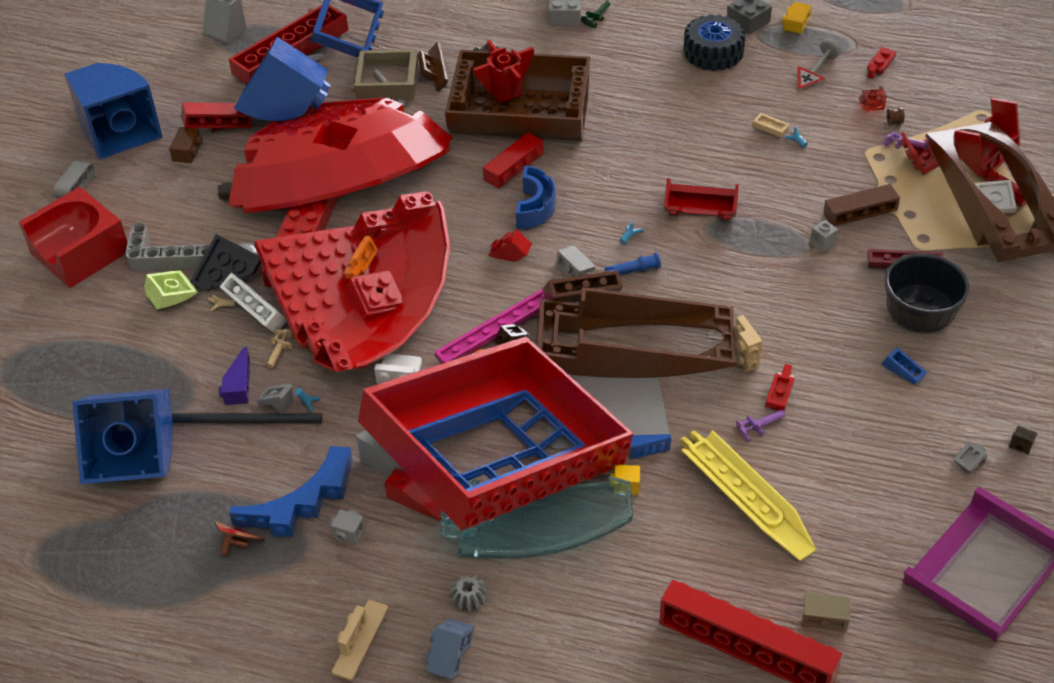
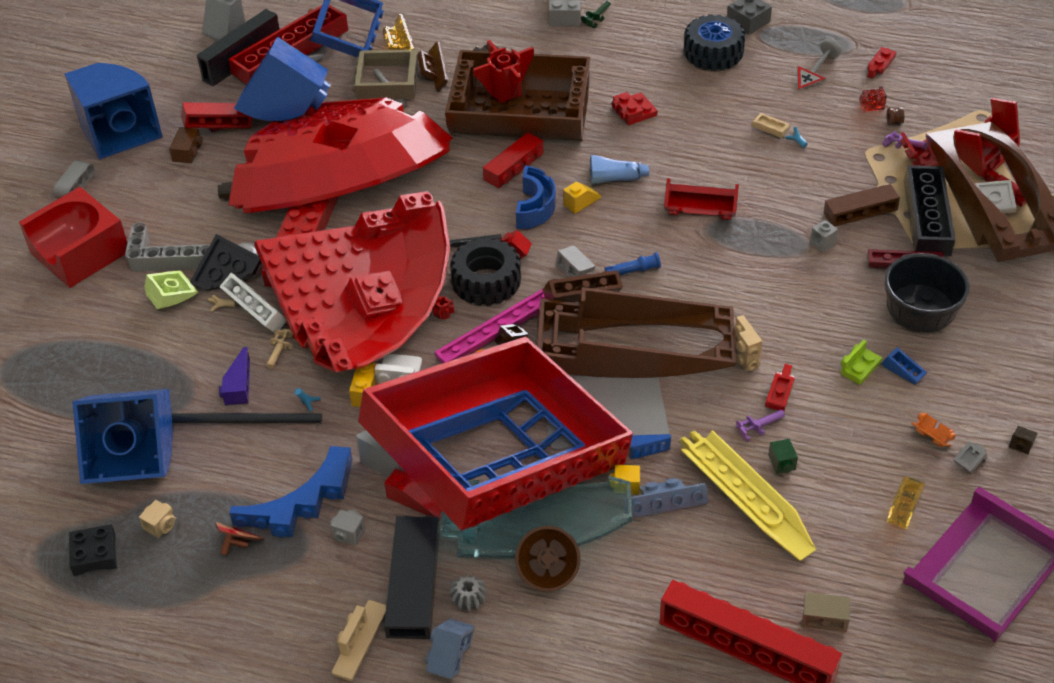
(92, 549): none -> black brick
(157, 518): none -> tan brick
(214, 60): none -> black brick
(279, 396): light grey slope -> none
(361, 258): orange hinge -> none
(362, 379): none -> yellow brick
(398, 37): none -> clear yellow bracket
(412, 578): none -> black brick
(443, 308): none -> red gear
(458, 242): none -> black bar
(485, 287): none -> black tyre
(563, 565): none -> reddish brown piece
(579, 196): none -> yellow slope
(609, 170): none -> medium blue piece
(629, 232): dark azure bar -> none
(633, 107): none -> red plate
(668, 497): none -> sand blue bracket
(783, 456): none -> dark green brick
(796, 17): yellow brick -> none
(860, 363): none -> lime bracket
(905, 502): none -> clear yellow slope
(929, 209): none -> black brick
(940, 435): none -> orange hinge

